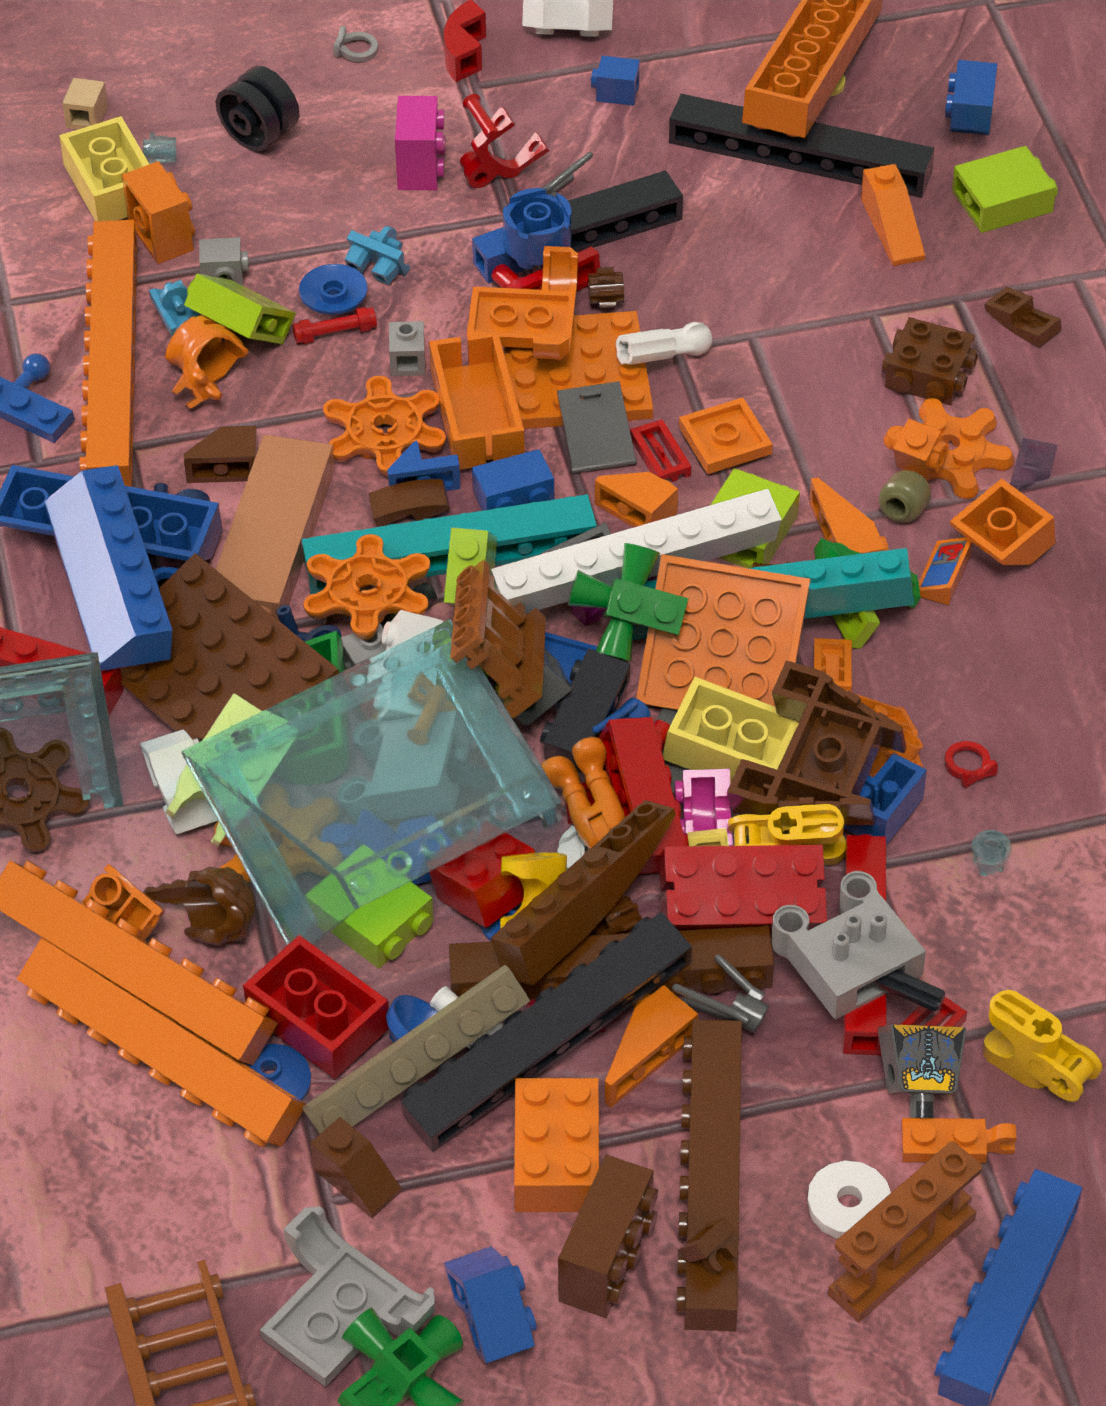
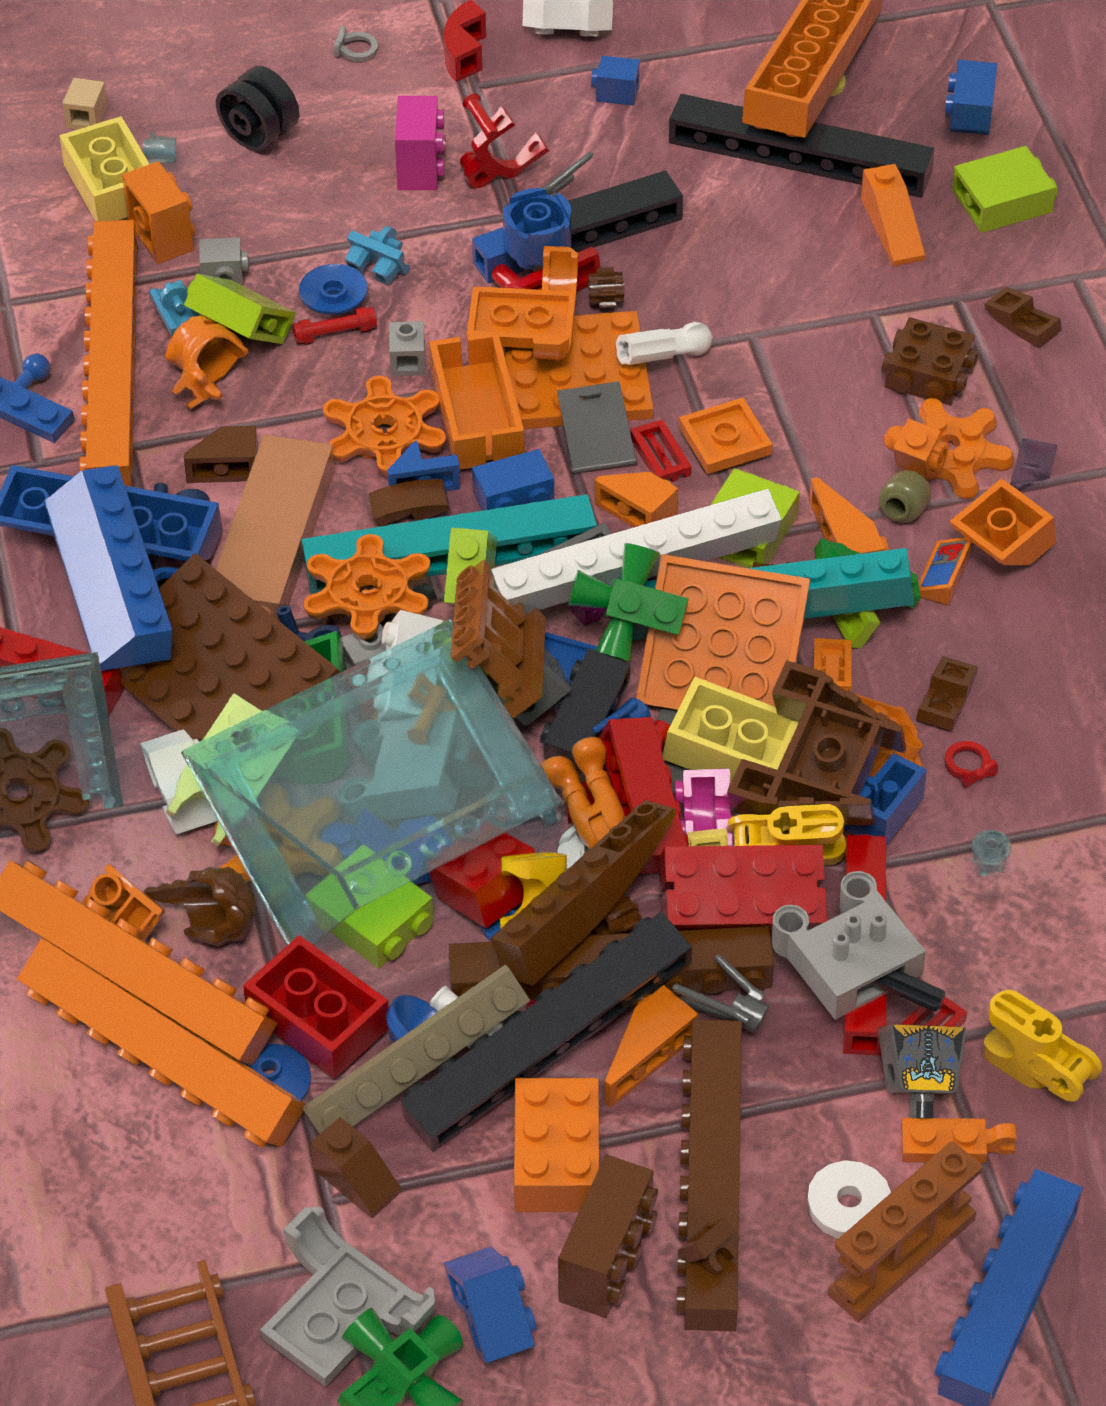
(947, 693): none -> reddish brown slope

